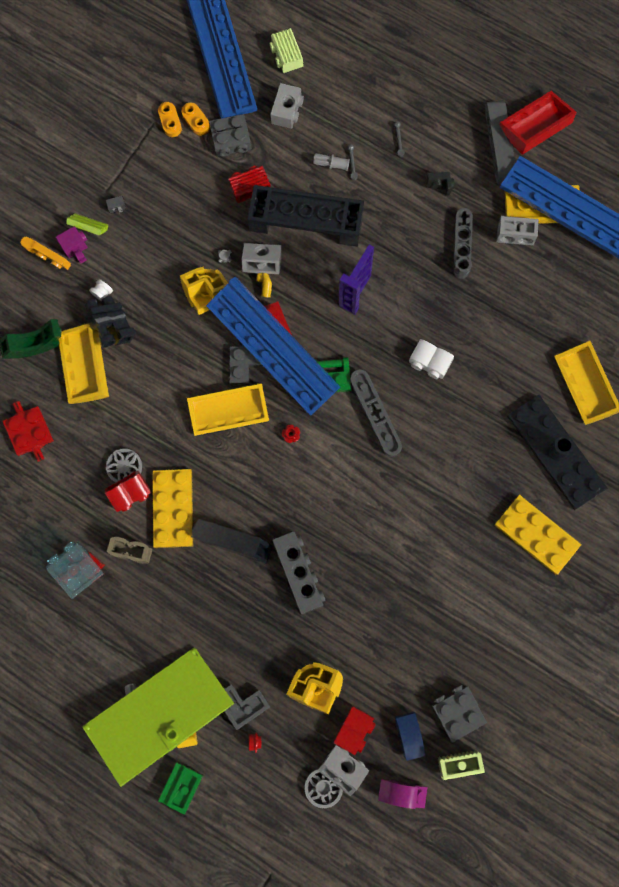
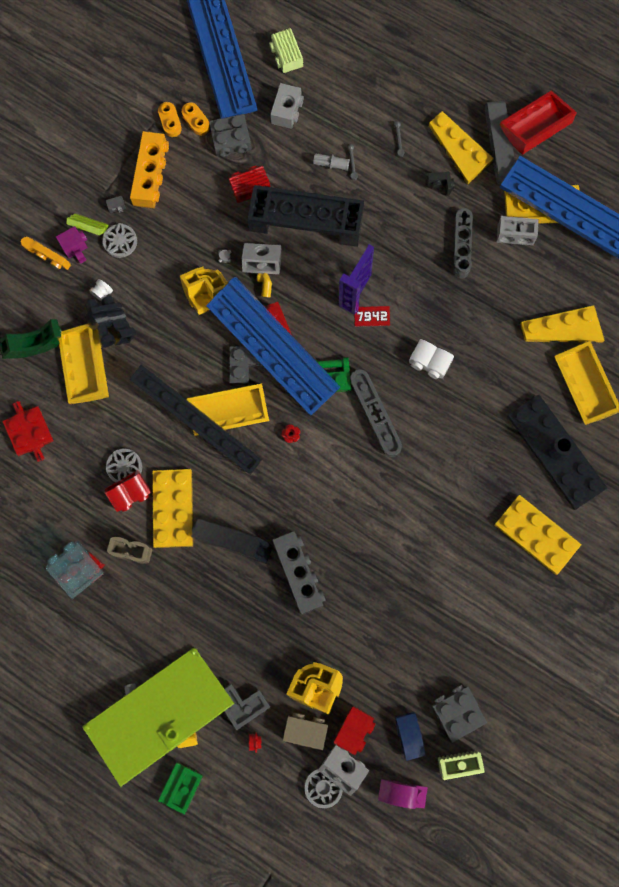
(119, 240): none -> light grey wheel
(150, 143): none -> light orange brick
(195, 419): none -> black plate
(305, 732): none -> dark tan brick
(373, 316): none -> red sticker
(464, 151): none -> yellow wing
(572, 325): none -> yellow wing

